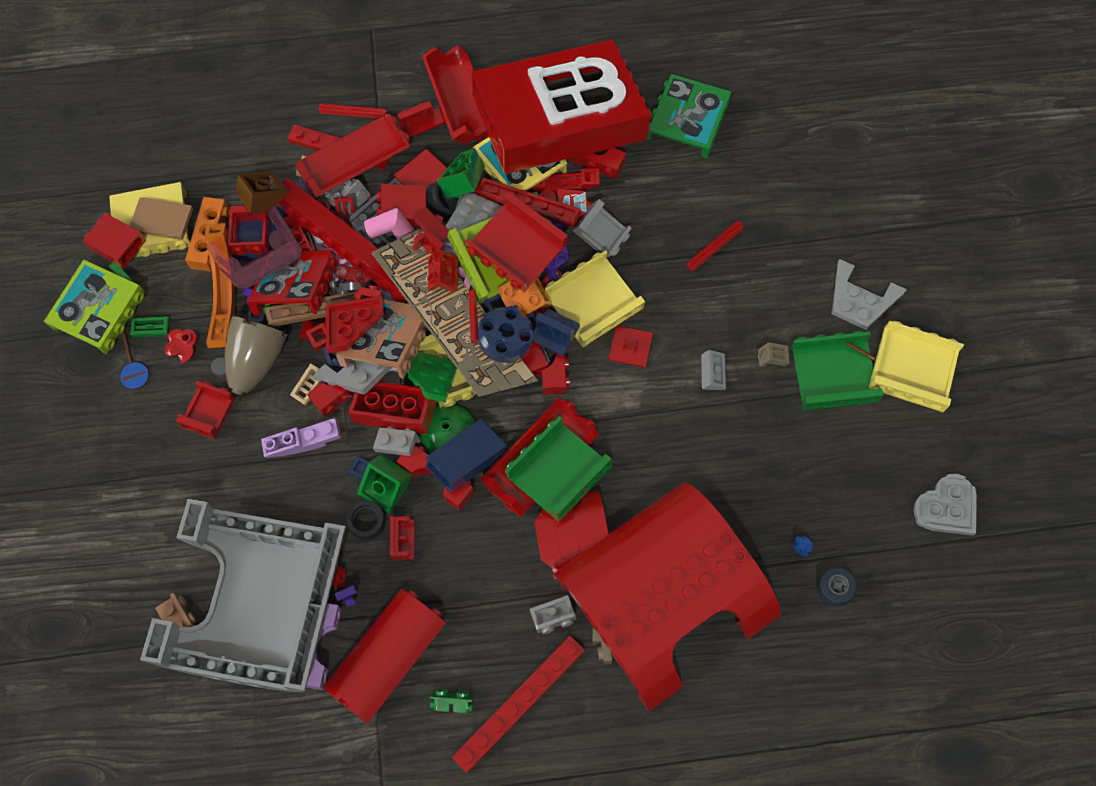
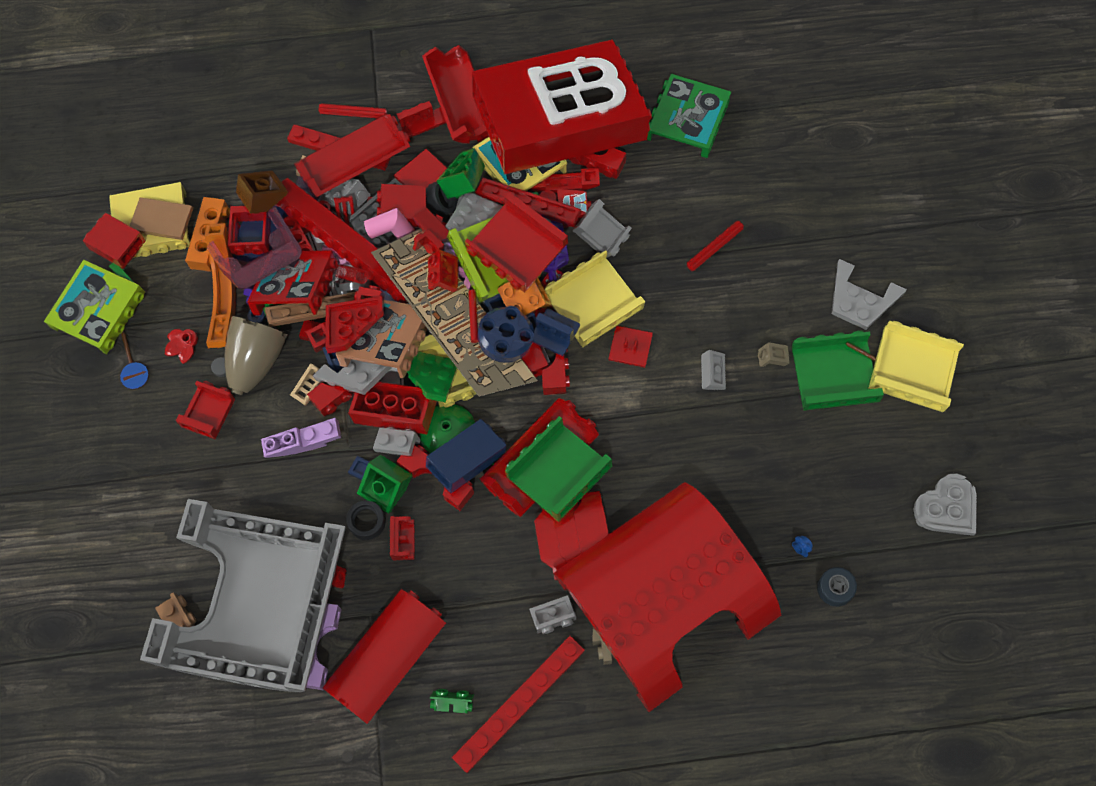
(151, 330): green tile -> none
(347, 594): dark purple tile -> none

